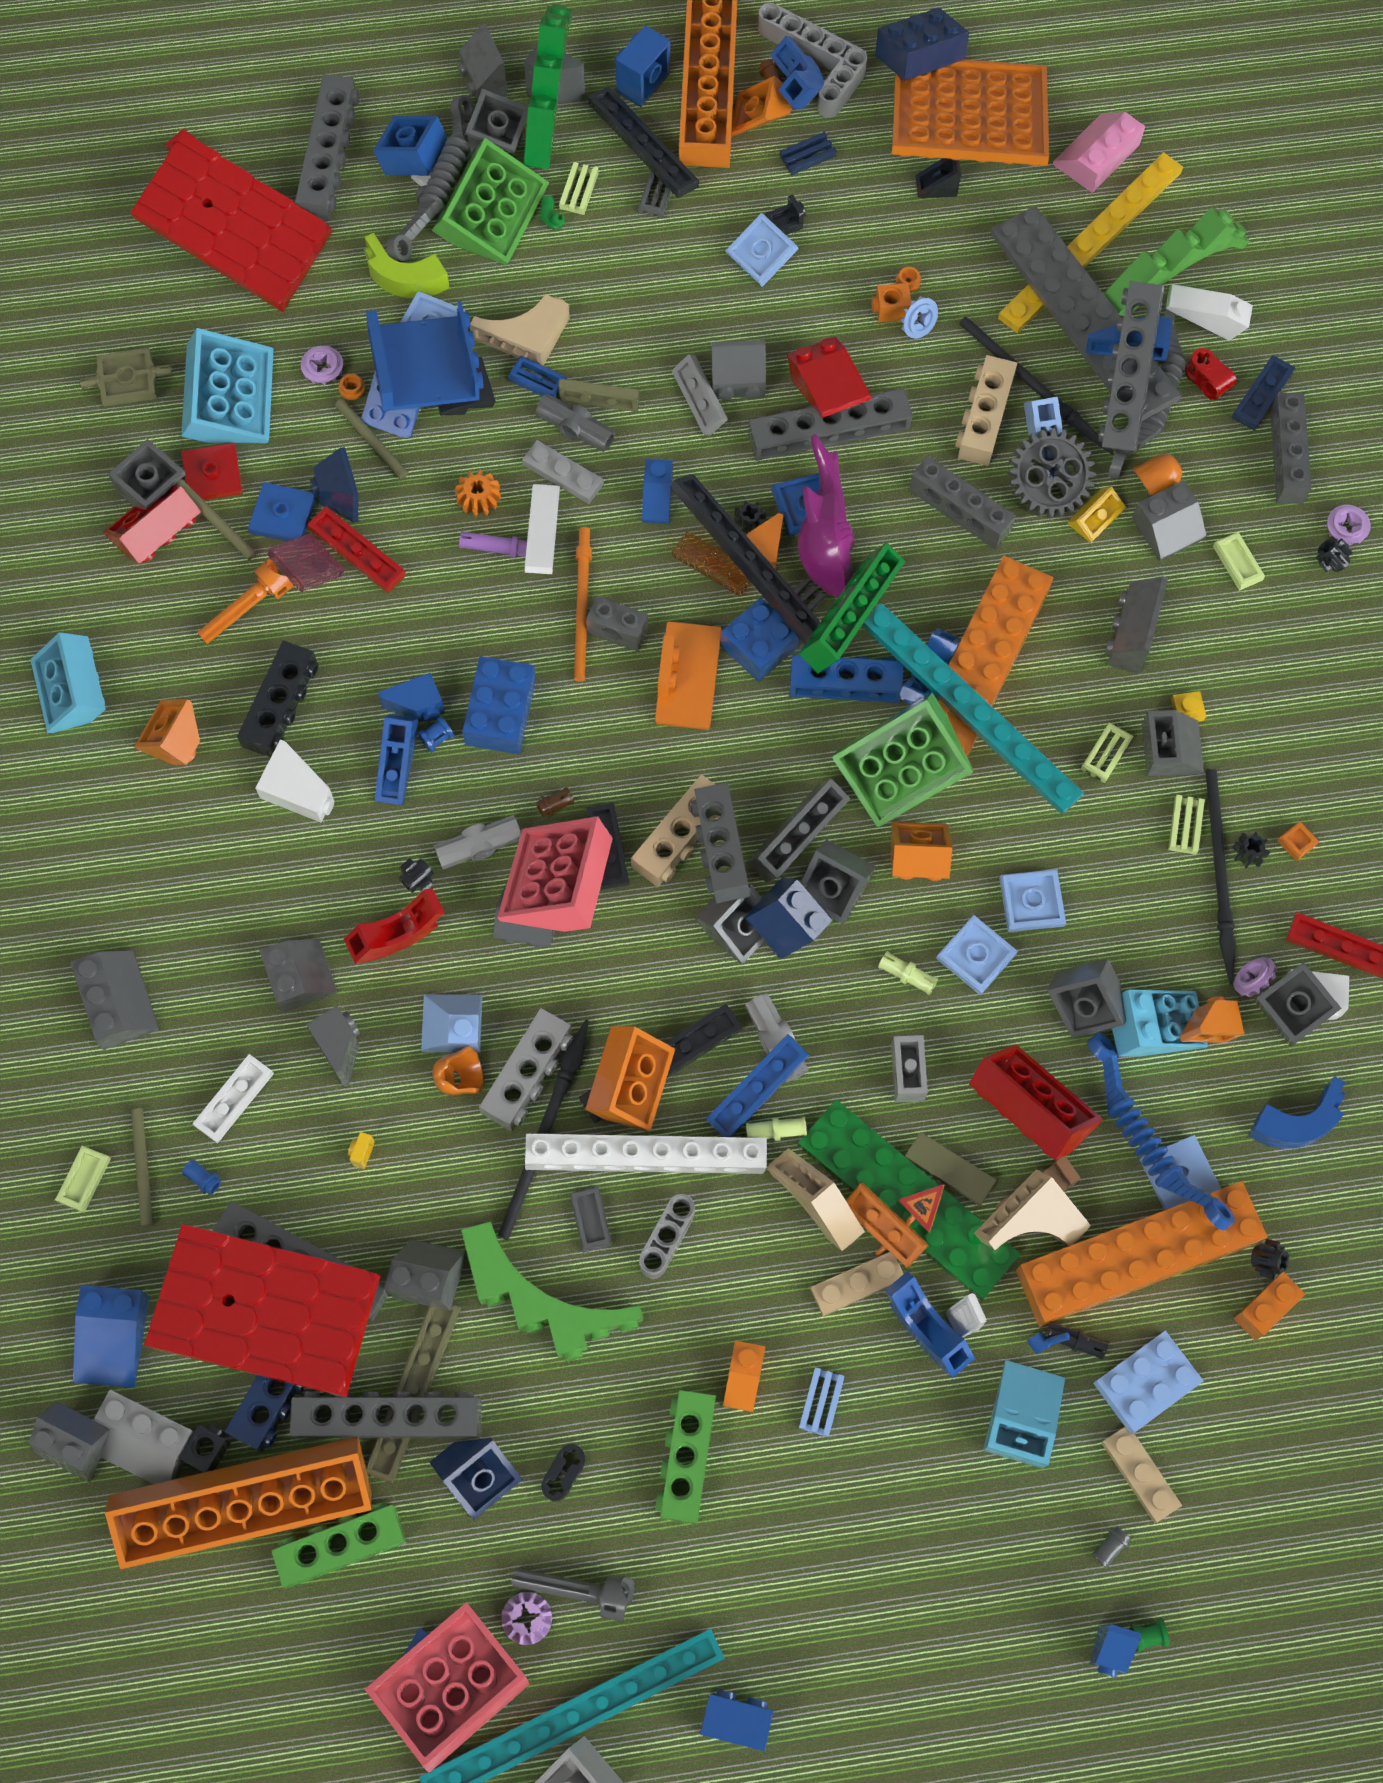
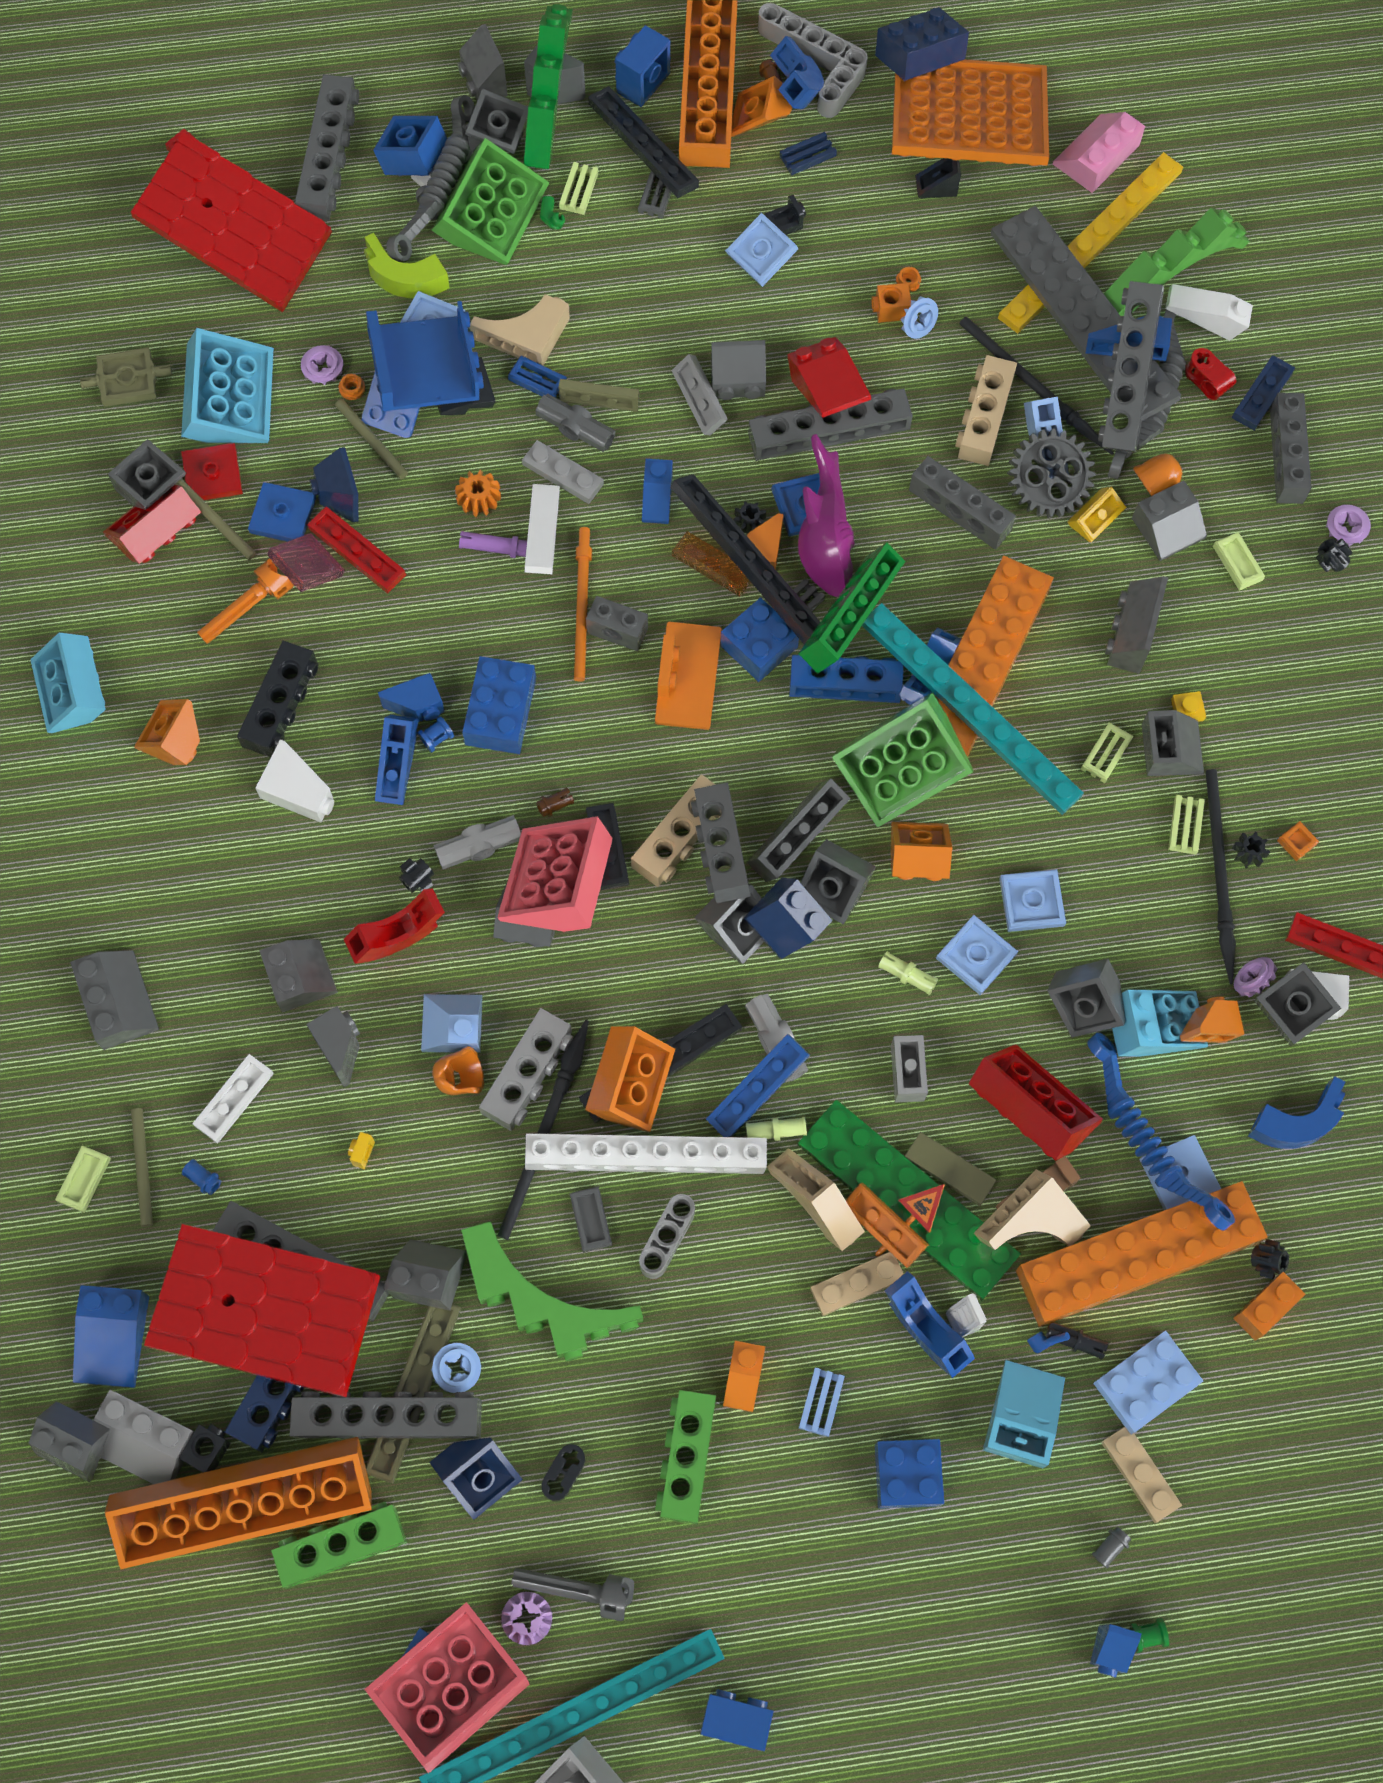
(469, 1362): none -> light blue gear
(909, 1474): none -> blue brick

